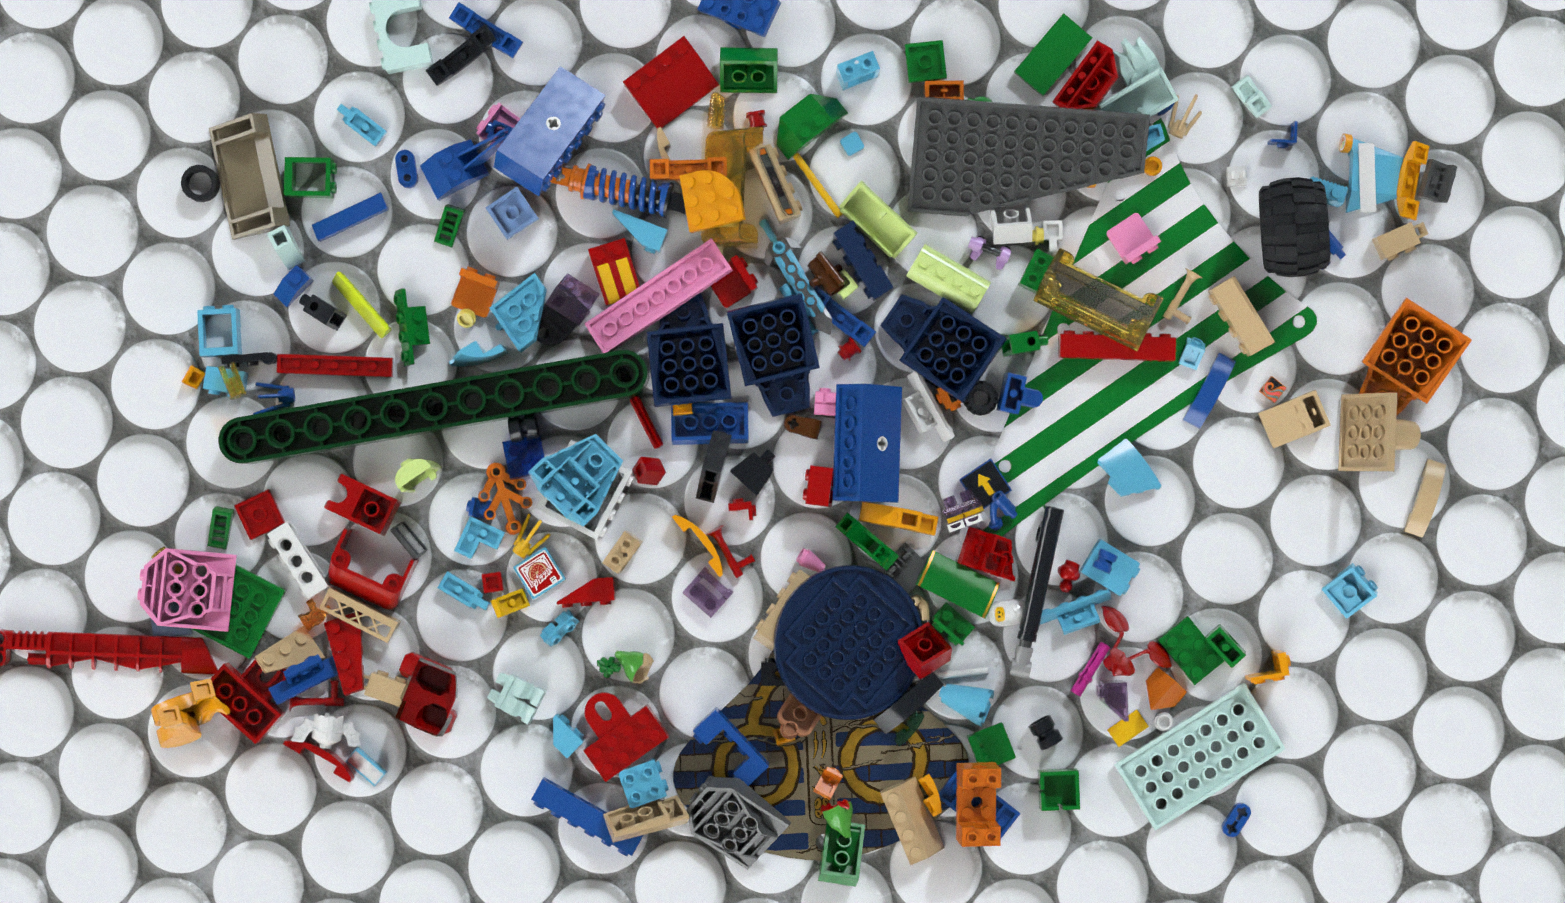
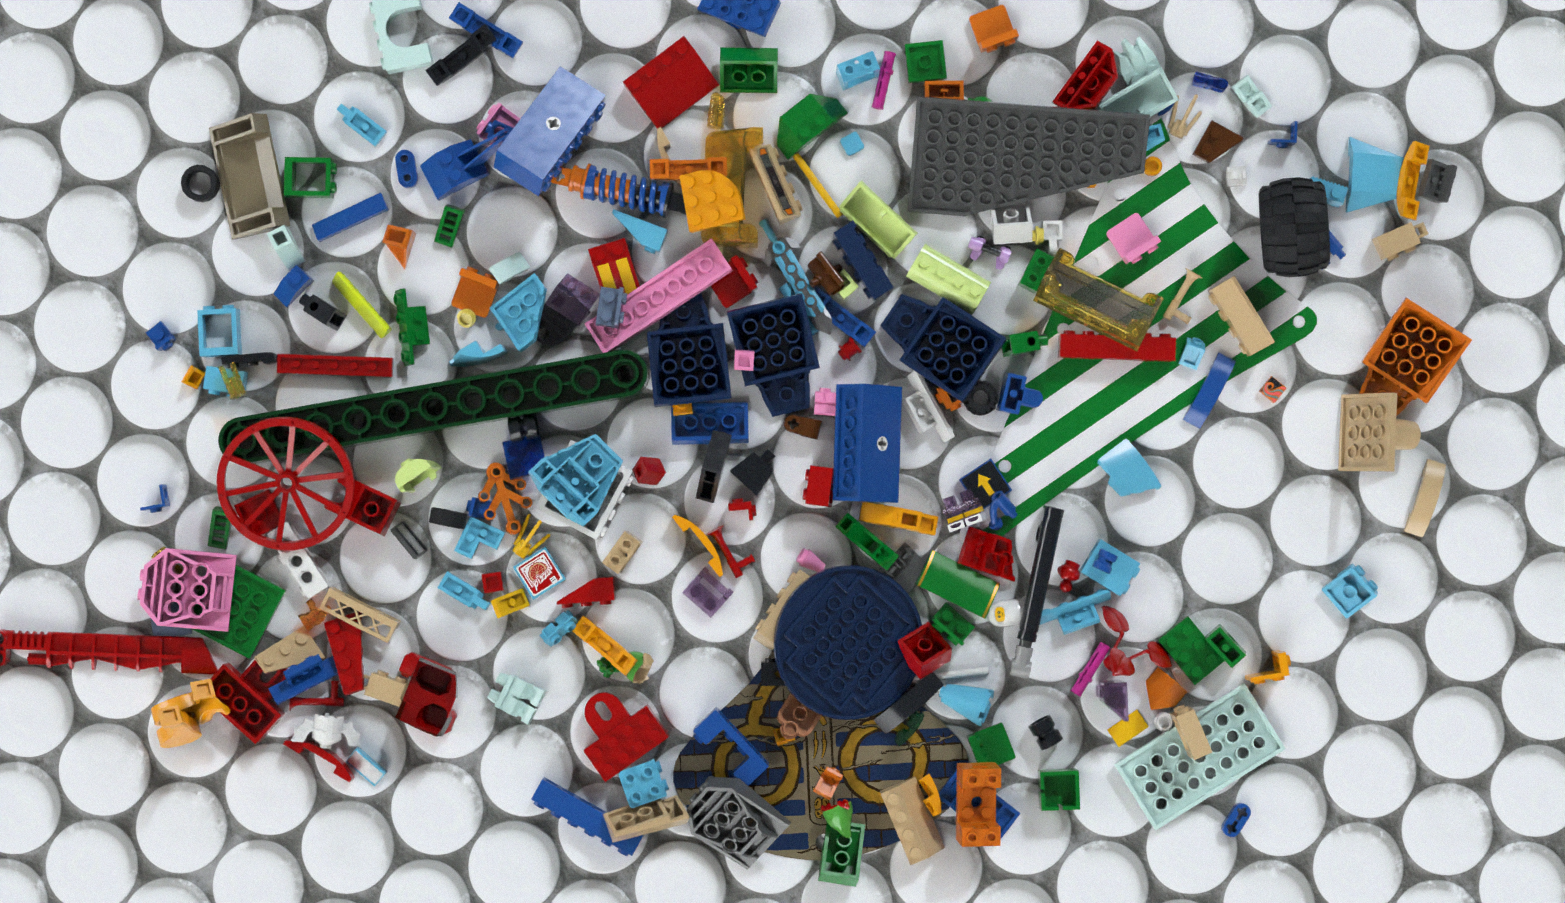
(161, 337): none -> blue bracket
(165, 501): none -> blue bracket
(242, 526): none -> red wheel
(286, 395): blue plant -> none
(384, 595): red windscreen -> none
(399, 242): none -> orange slope
(448, 518): none -> black tyre
(509, 267): none -> light aqua slope
(512, 213): light blue plate -> none
(564, 736): medium azure slope -> none
(605, 645): none -> light orange slope
(610, 307): none -> sand blue bracket
(646, 422): red axle -> none
(744, 360): none -> bright pink tile
(756, 119): red brick -> none
(883, 80): none -> dark pink pin
(922, 605): tan arm -> none
(993, 29): none -> orange bracket
(1053, 54): green tile -> none
(1190, 732): none -> tan window
(1209, 82): none -> clear blue bar
(1215, 142): none -> reddish brown wing
(1294, 419): tan slope -> none
(1346, 143): light orange tile -> none
(1367, 177): white sticker -> none

